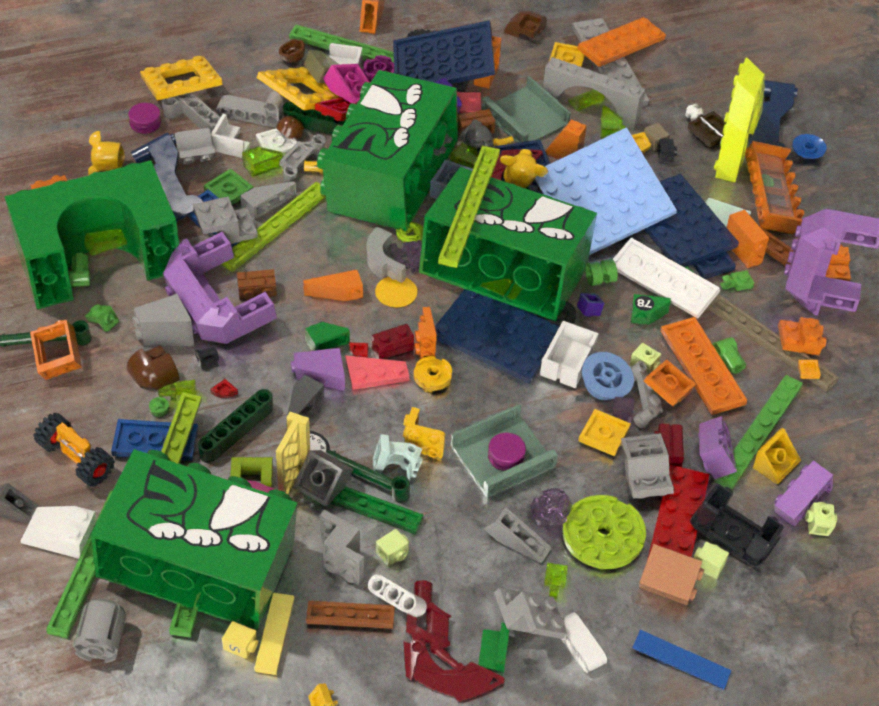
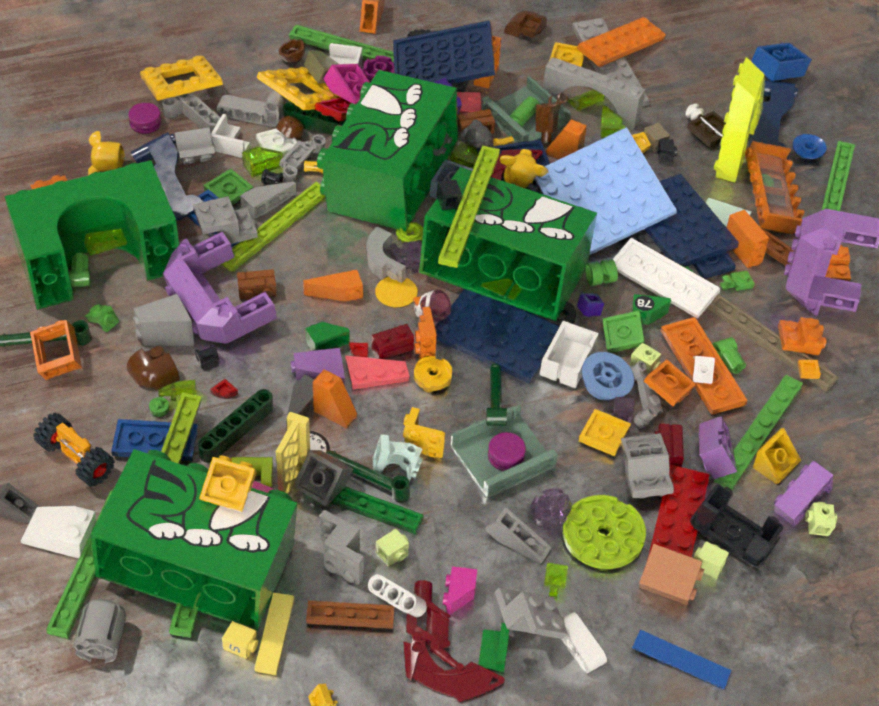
(228, 483): none -> yellow plate
(271, 177): none -> black bush
(332, 399): none -> orange slope
(438, 303): none -> clear pink piece
(448, 194): none -> black brick
(461, 588): none -> dark pink slope
(496, 414): none -> dark green piece
(525, 111): none -> bright green brick
(547, 117): none -> reddish brown torso
(623, 331): none -> bright green plate
(703, 369): none -> white bracket
(781, 61): none -> blue brick
(838, 176): none -> bright green plate

